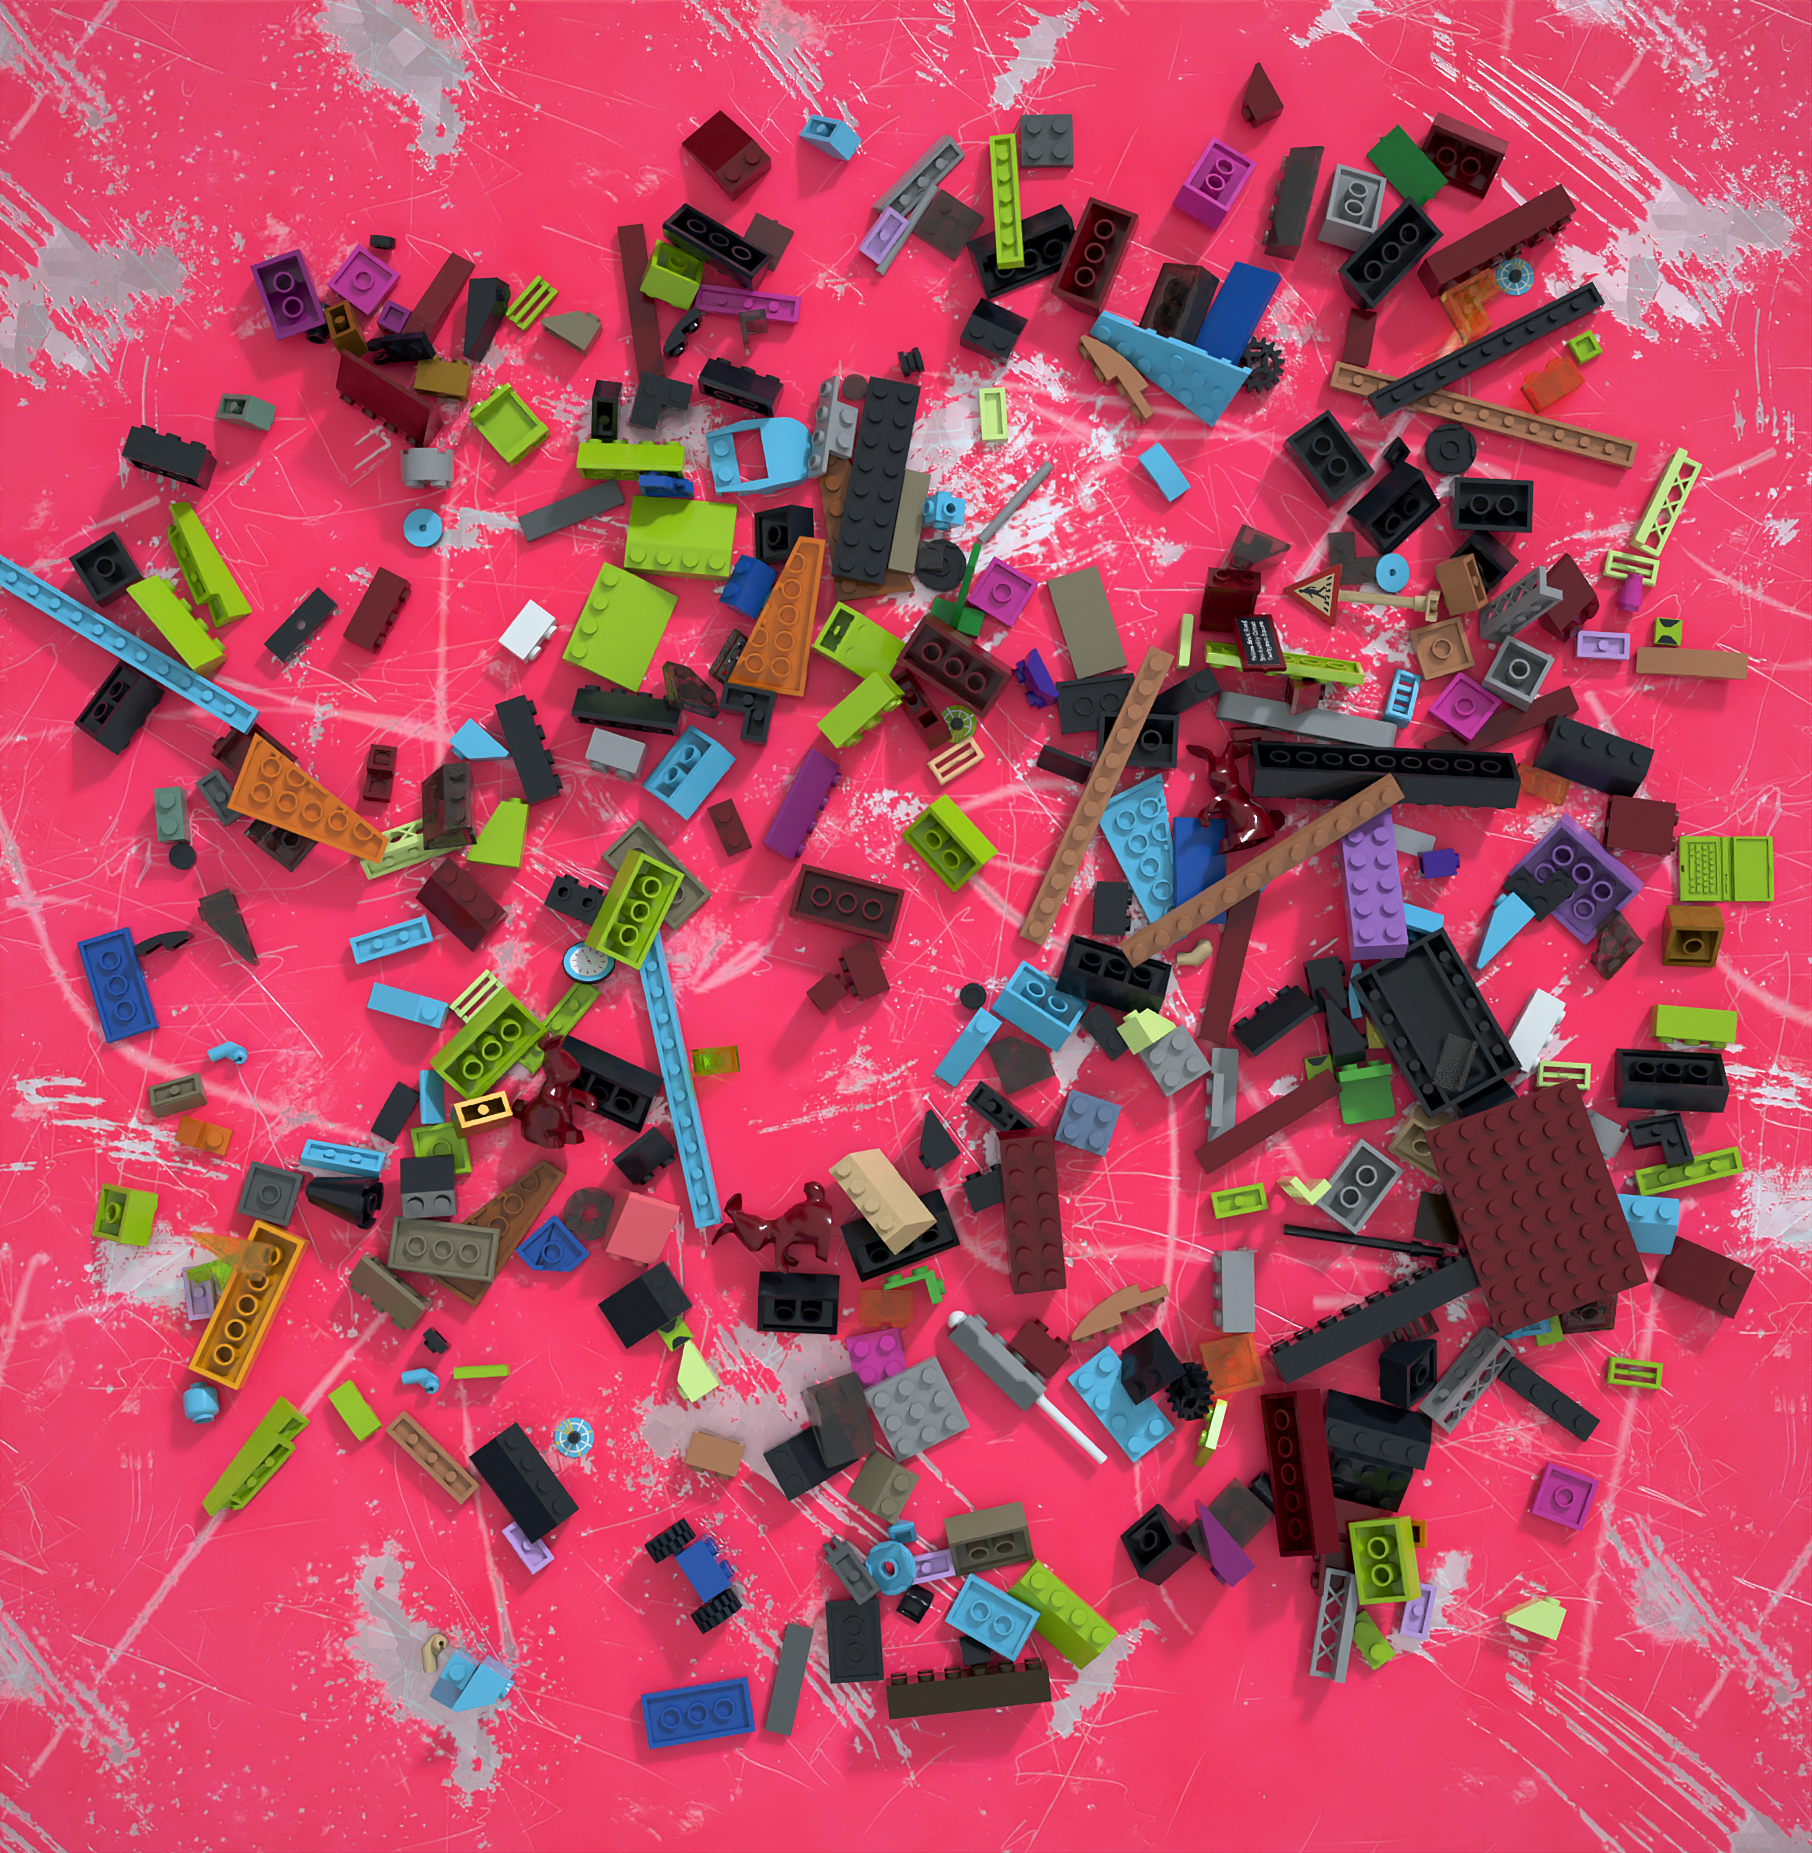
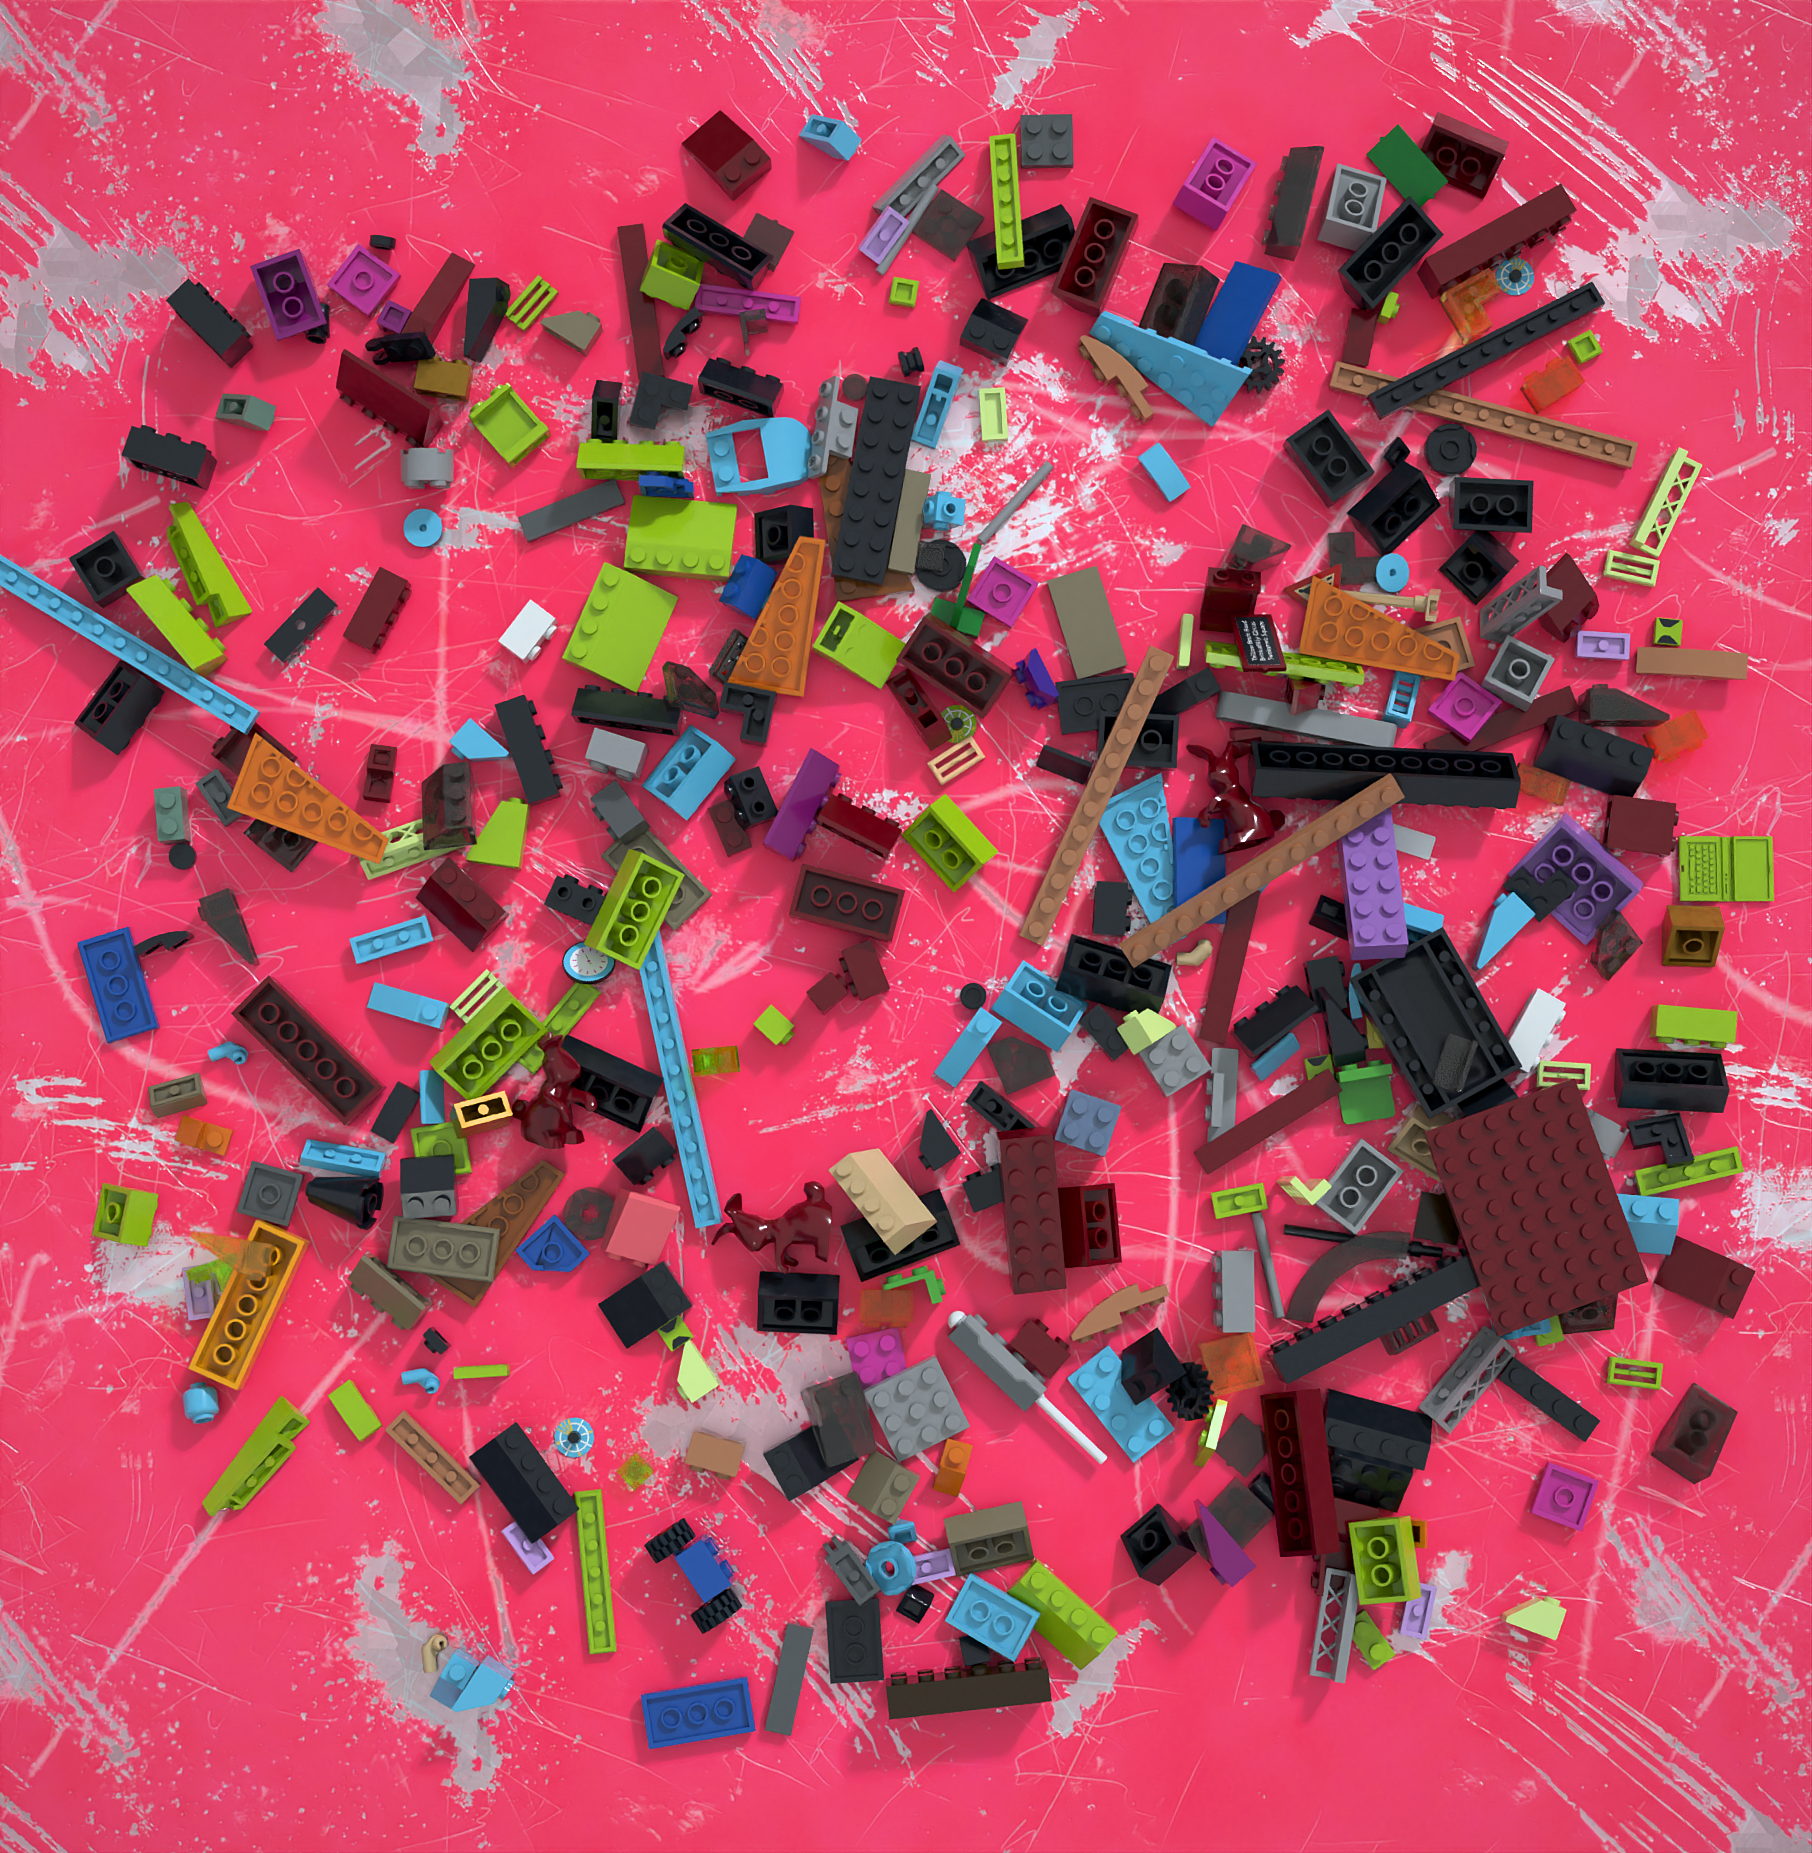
(211, 322): none -> black brick
(309, 1050): none -> dark red brick
(346, 329): pearl gold brick -> none
(595, 1571): none -> lime tile
(619, 812): none -> dark grey brick
(635, 1471): none -> clear neon green plate
(750, 798): none -> black brick
(775, 1026): none -> lime brick
(859, 825): none -> dark red slope
(861, 710): lime brick -> none
(903, 292): none -> lime tile
(937, 403): none -> medium azure slope
(952, 1467): none -> orange slope
(1089, 1225): none -> dark red slope
(1242, 1445): none -> clear smoke piece
(1261, 100): dark red slope -> none
(1268, 1266): none -> light grey bar
(1275, 1056): none -> medium azure slope
(1330, 917): none -> black slope
(1339, 1261): none -> clear smoke tile
(1357, 633): none -> orange wing
(1389, 308): none -> lime plate
(1408, 1371): black slope -> none
(1438, 863): dark purple brick -> none
(1461, 584): nougat brick -> none
(1615, 708): none -> clear smoke slope
(1631, 594): dark pink cone -> none
(1676, 736): none -> clear orange brick
(1695, 1434): none -> clear smoke slope

